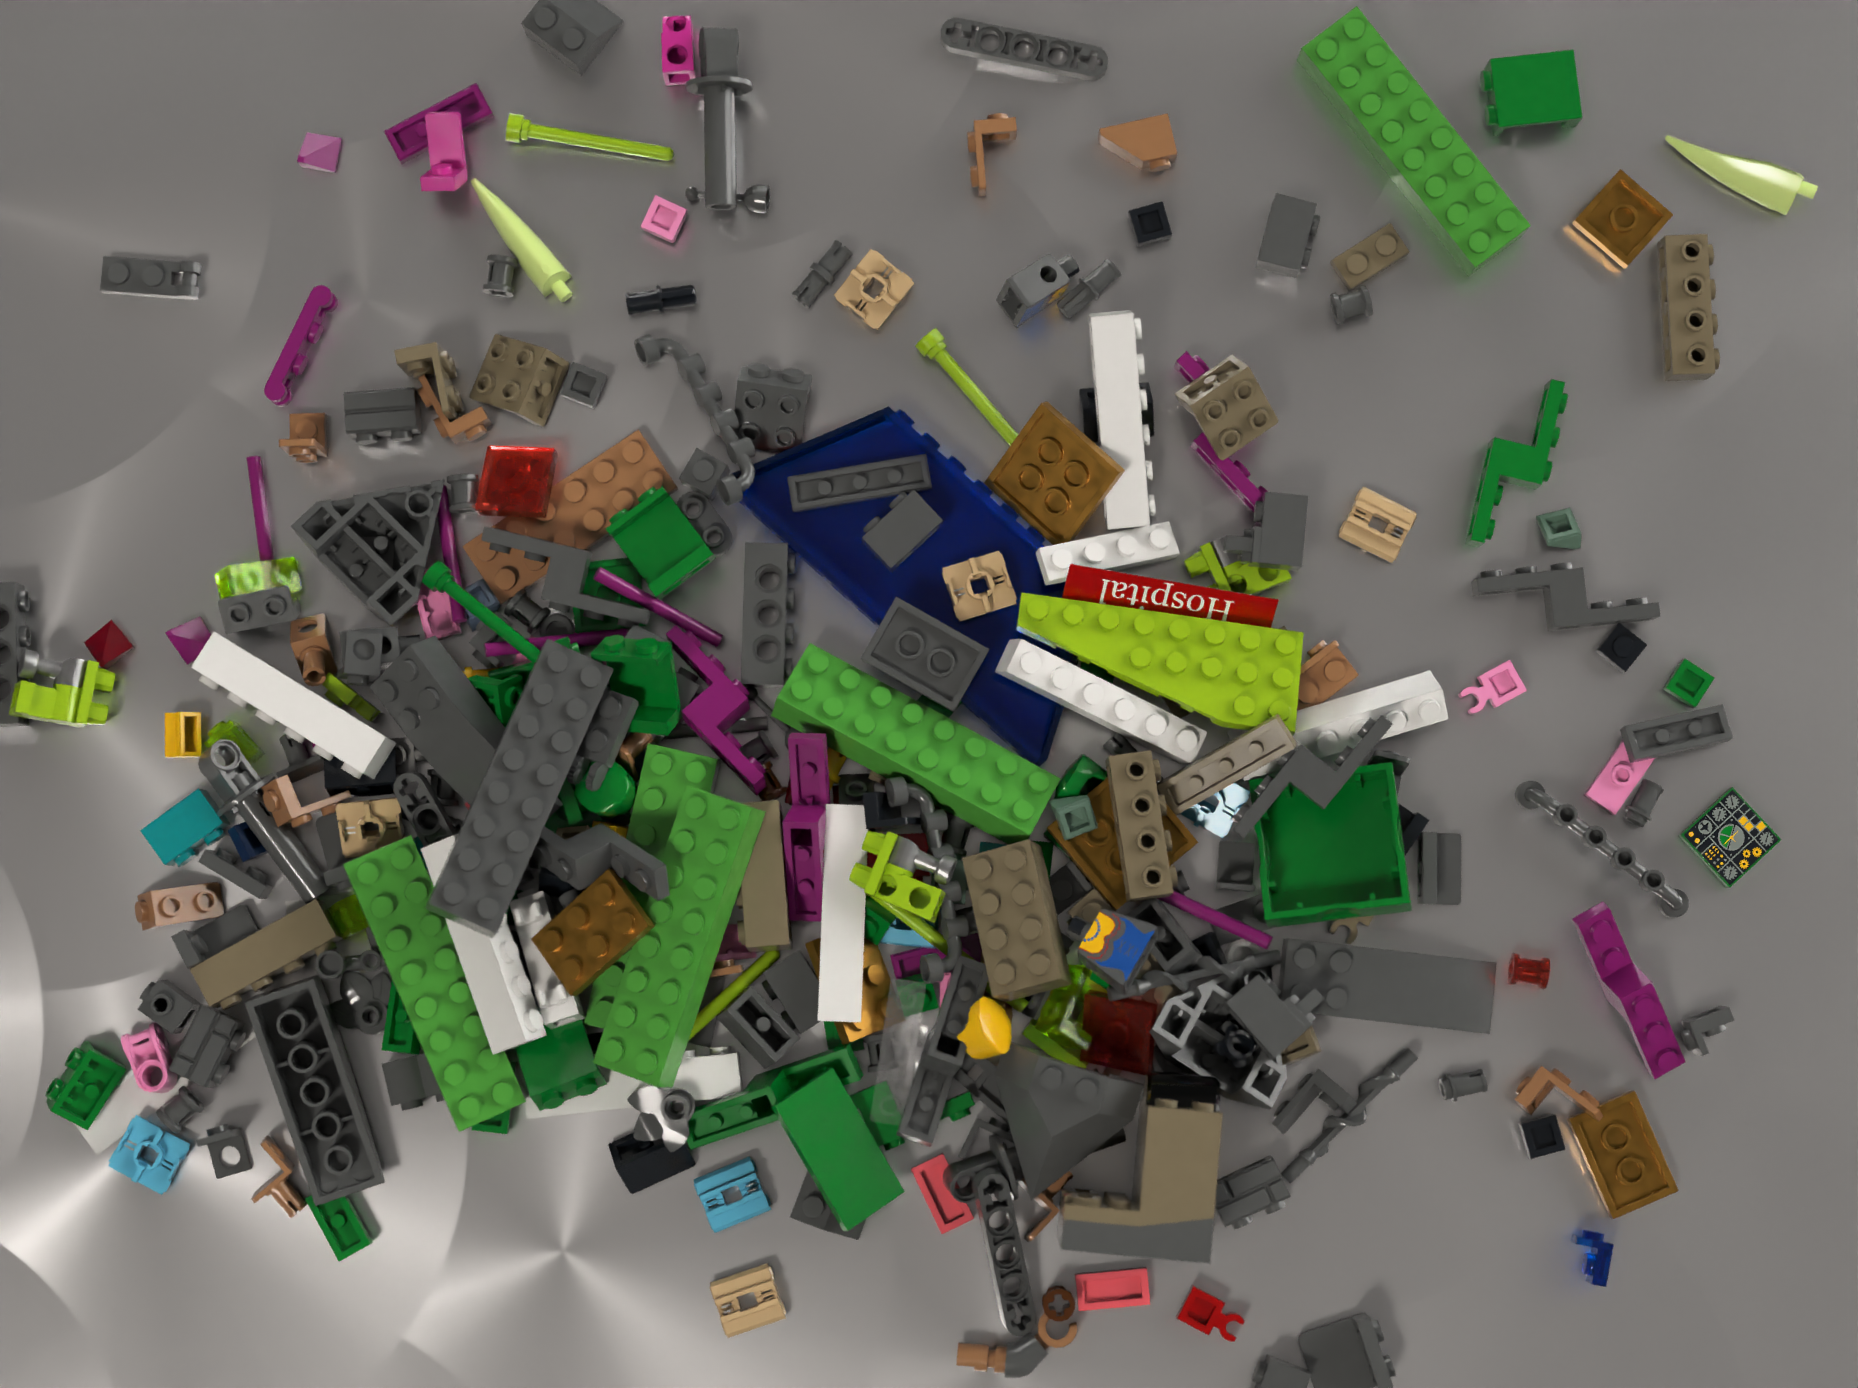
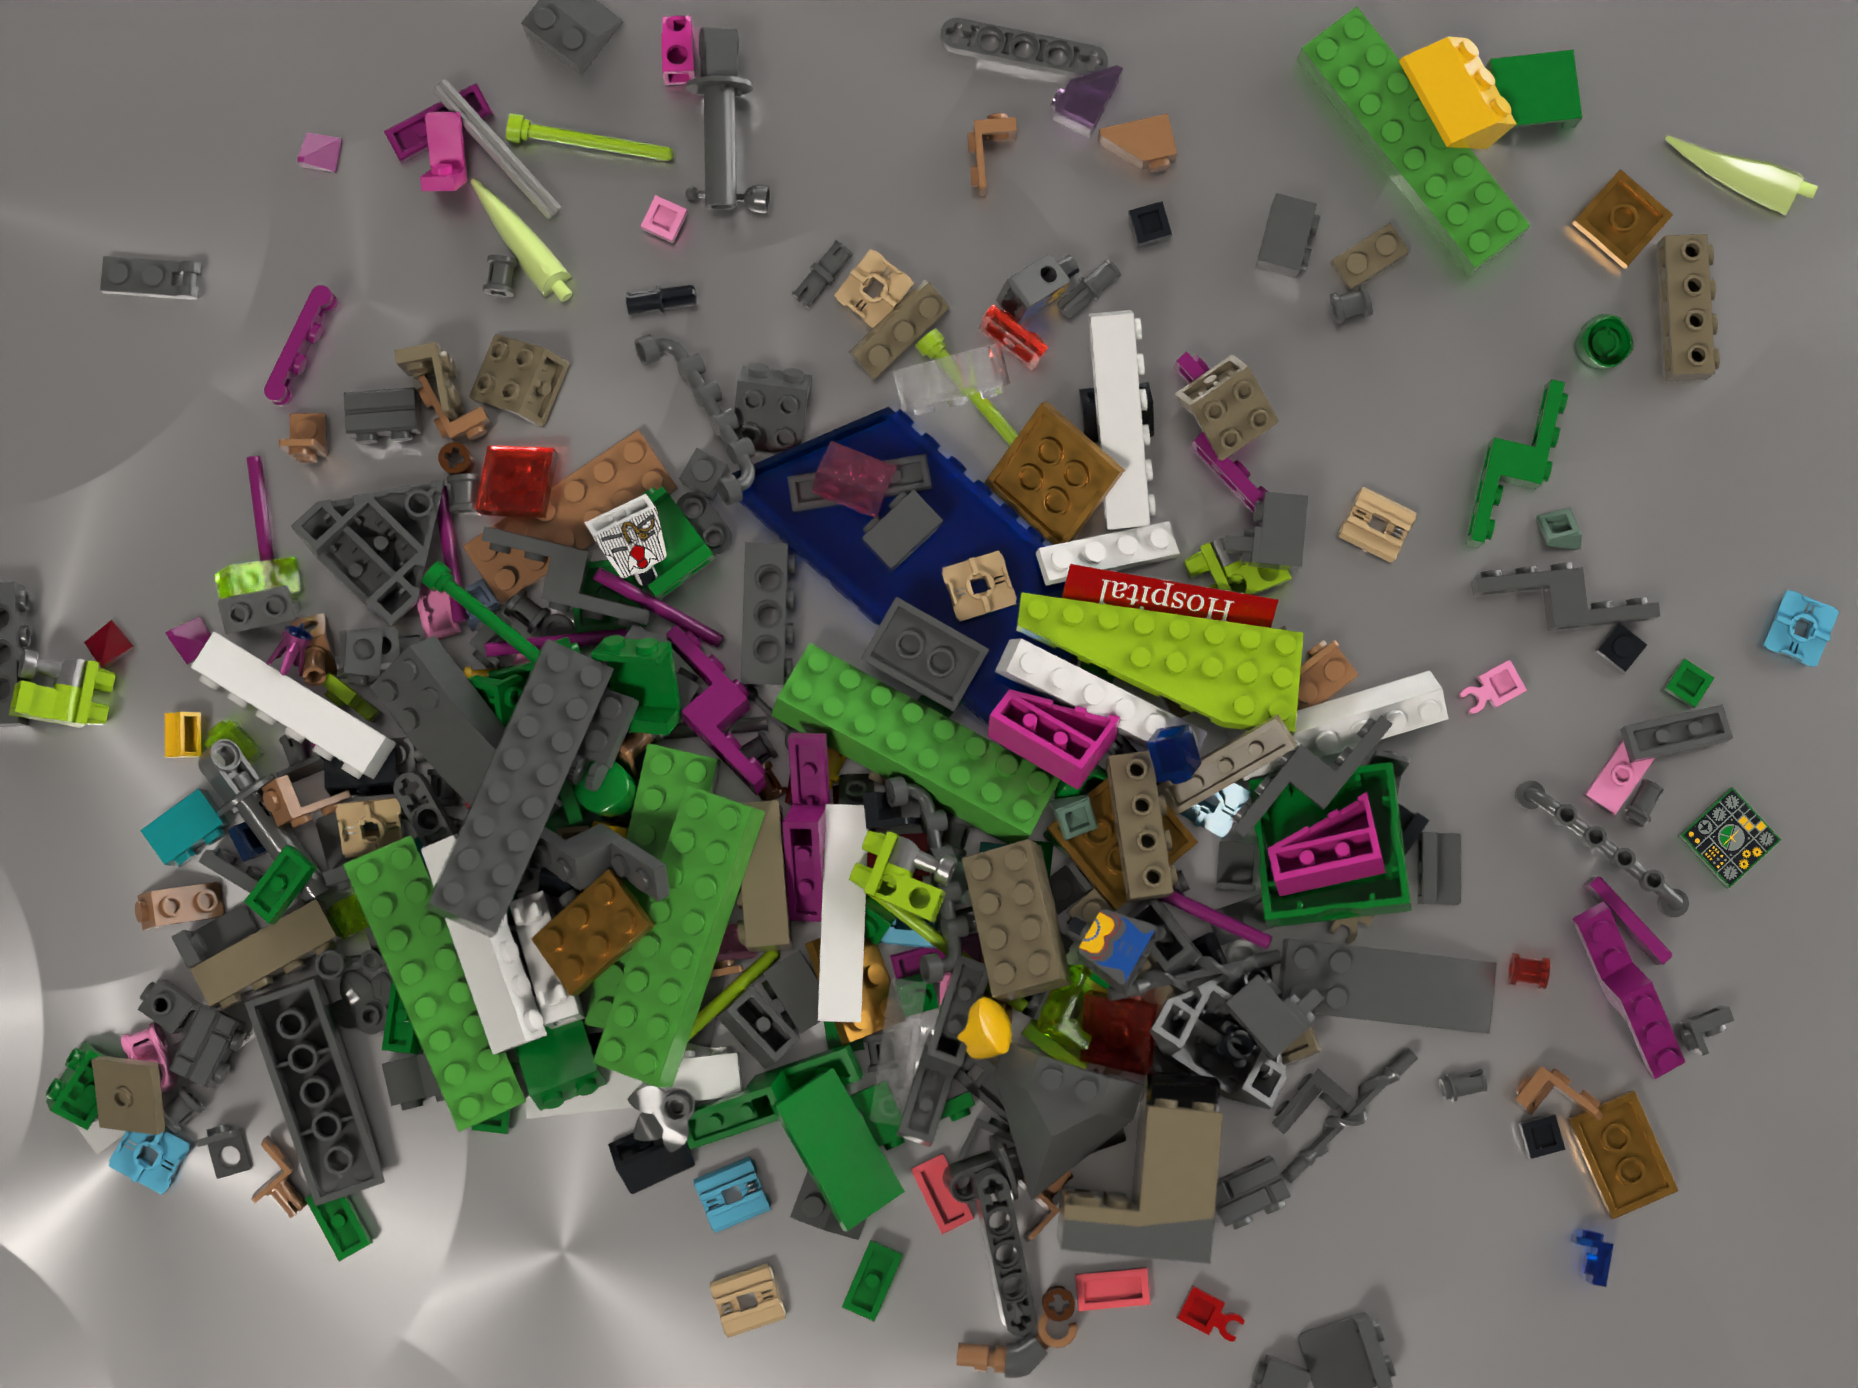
(128, 1095): none -> dark tan plate
(280, 884): none -> green plate
(294, 643): none -> flat silver piece
(451, 451): none -> reddish brown bush
(497, 149): none -> light grey axle
(583, 385): dark grey plate -> none
(631, 538): none -> torso
(853, 479): none -> clear pink bracket
(872, 1280): none -> green plate
(899, 329): none -> dark tan plate
(952, 379): none -> clear brick
(1015, 339): none -> clear red plate
(1053, 736): none -> dark pink wedge
(1085, 100): none -> clear purple slope
(1174, 753): none -> clear blue brick
(1329, 852): none -> dark pink wedge
(1458, 93): none -> yellow slope
(1604, 342): none -> green hair
(1628, 921): none -> magenta tile
(1820, 624): none -> medium azure piece

